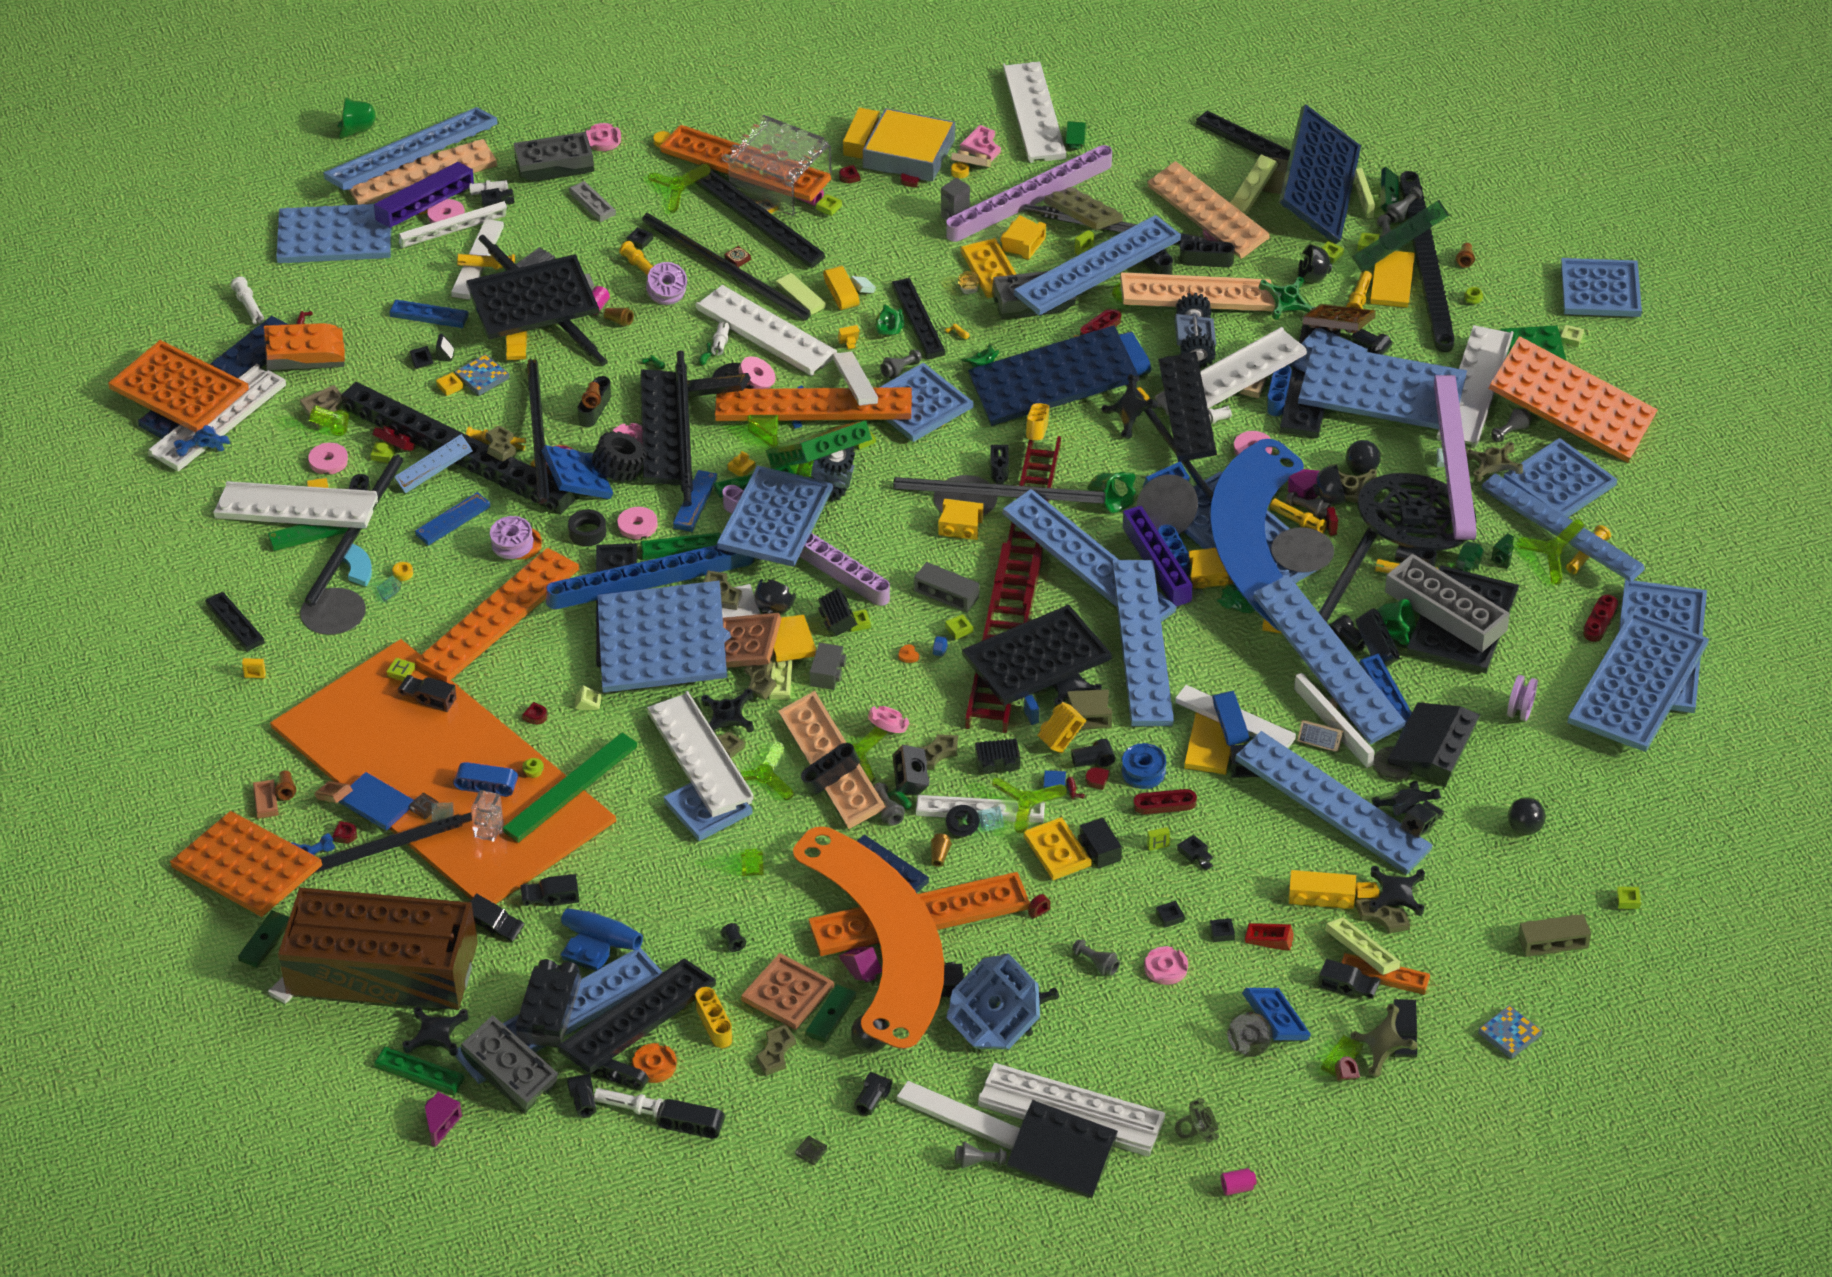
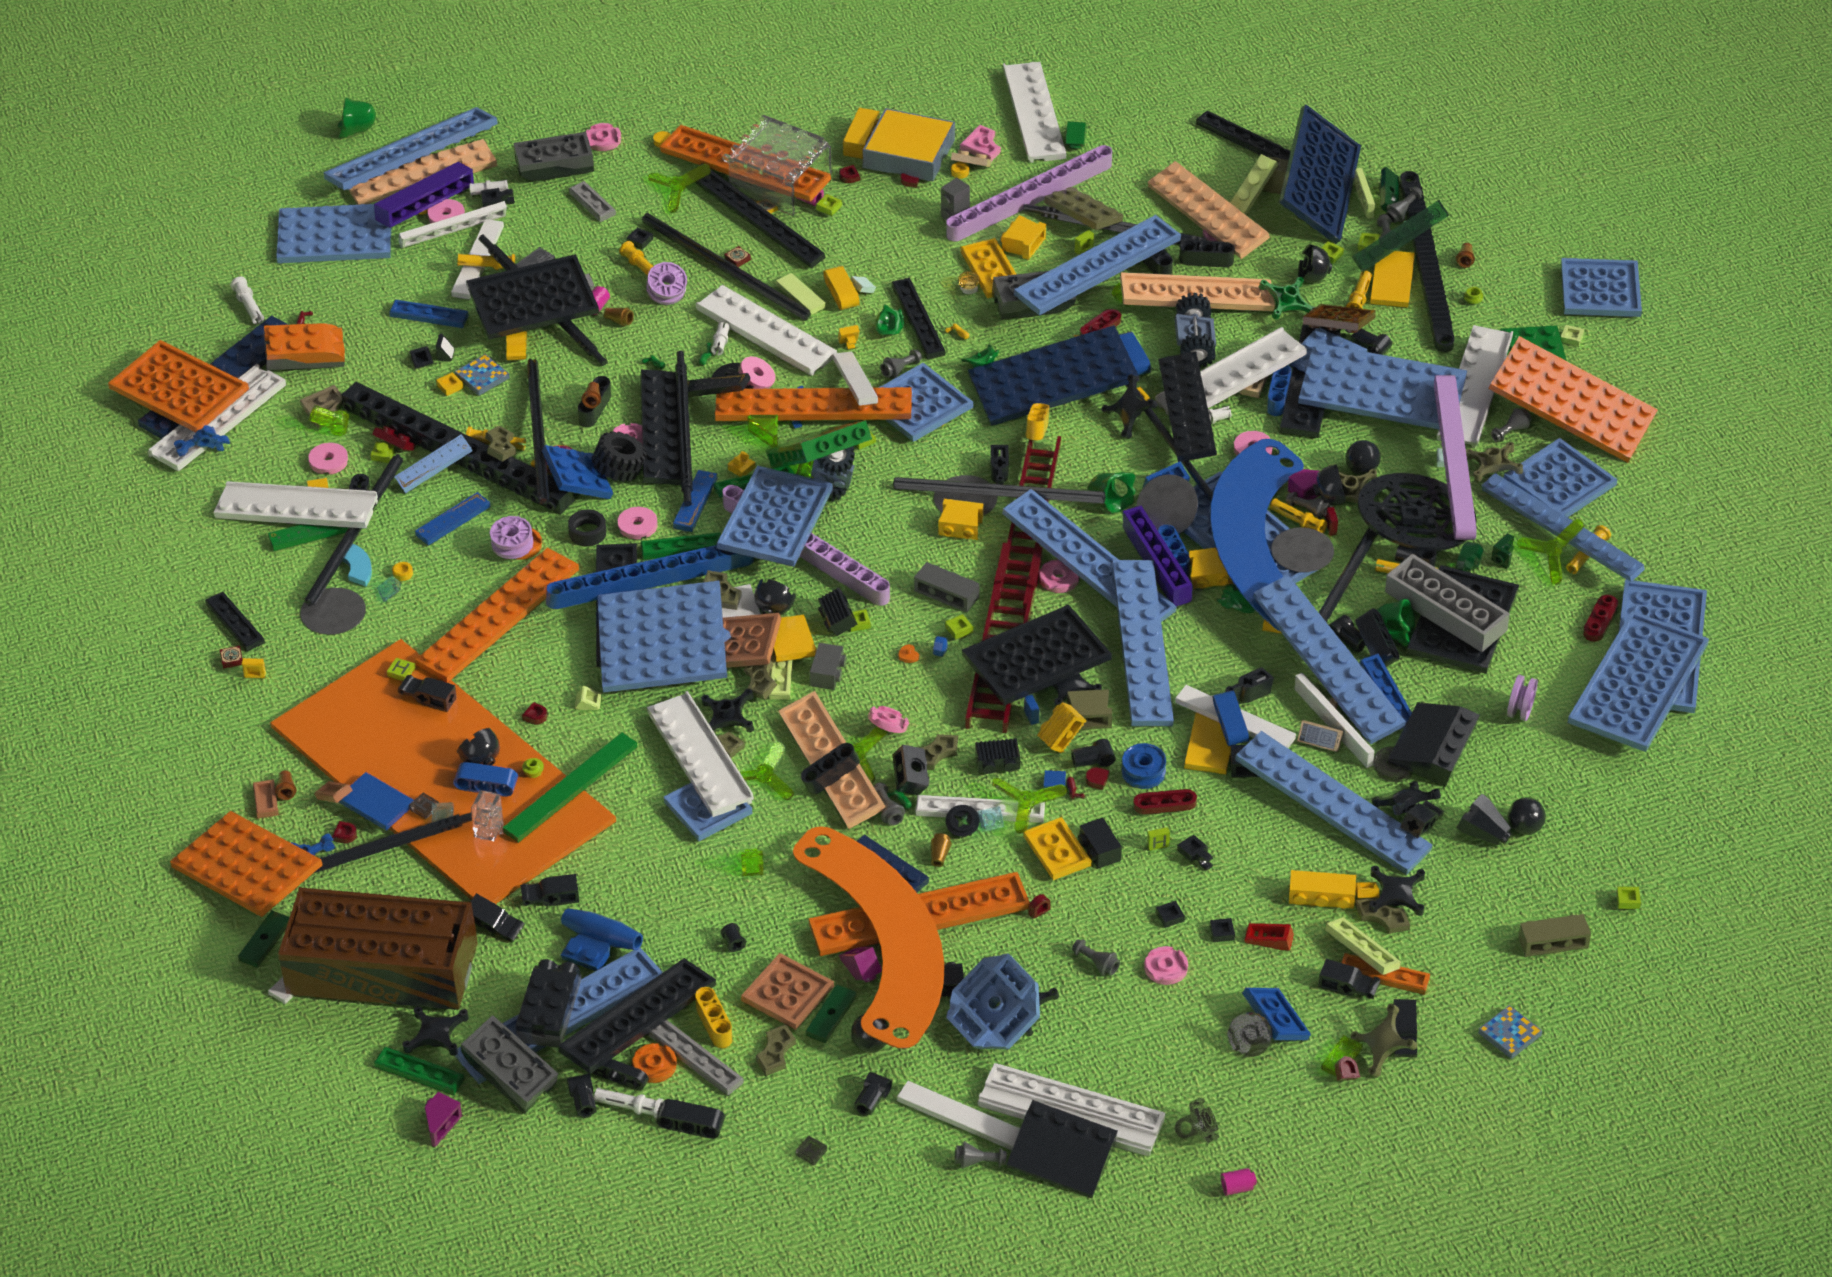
(231, 657): none -> tile
(481, 749): none -> black cylinder
(697, 1057): none -> light grey tile
(1057, 584): none -> bright pink tile
(1252, 685): none -> black piece
(1485, 822): none -> black cone

